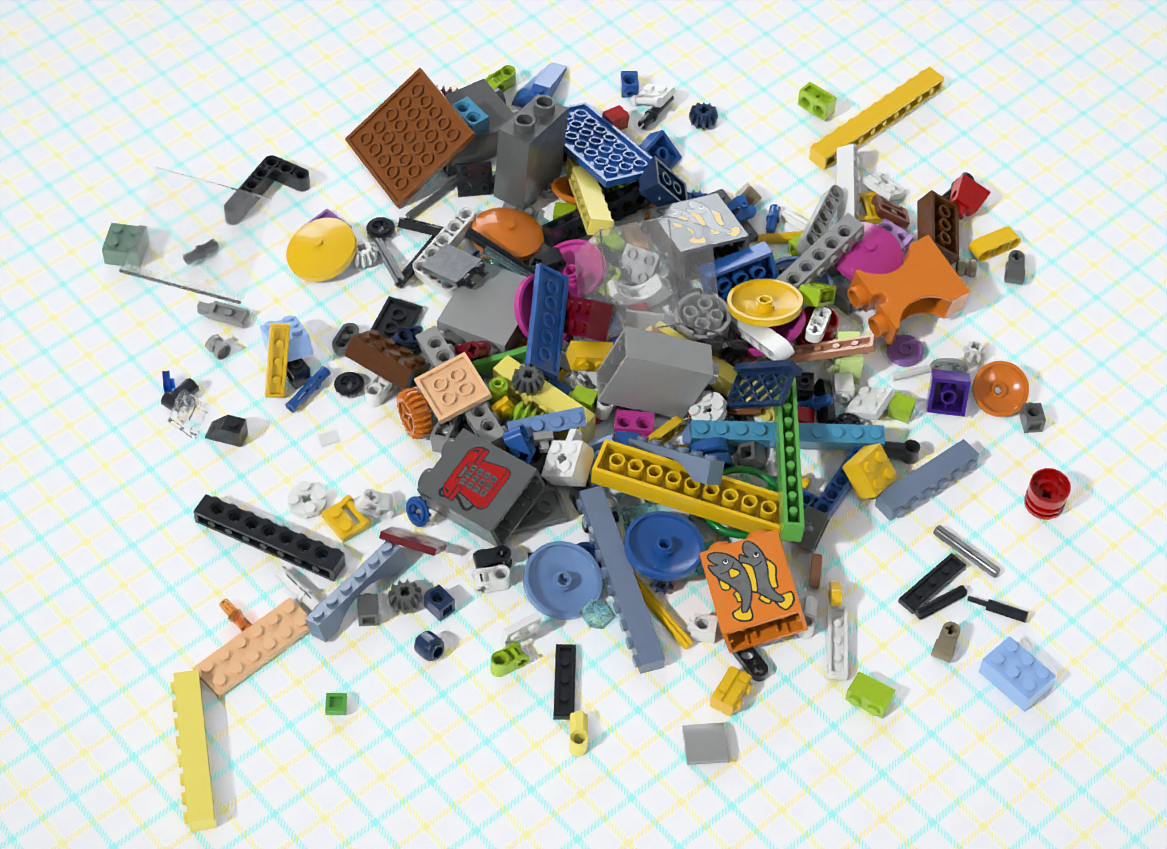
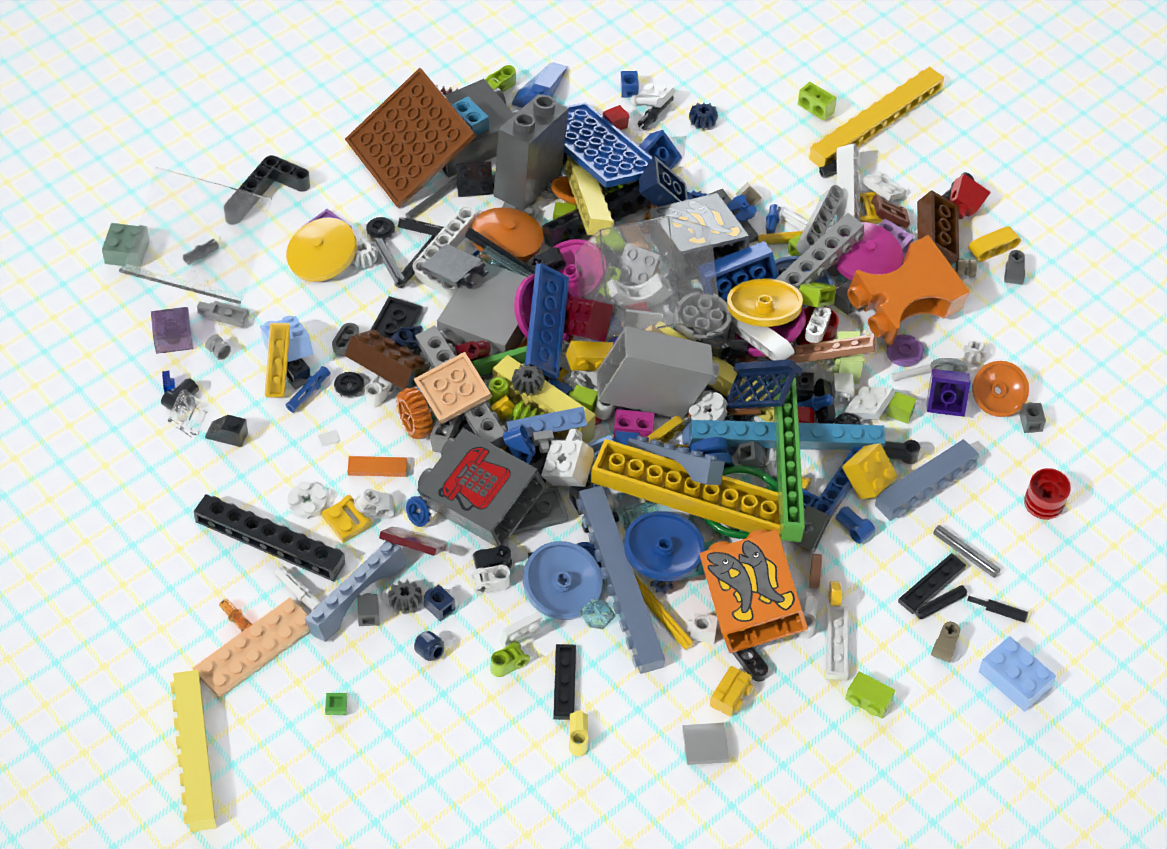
(171, 330): none -> clear purple brick
(377, 466): none -> orange tile
(828, 169): none -> black pin
(858, 528): none -> blue piece

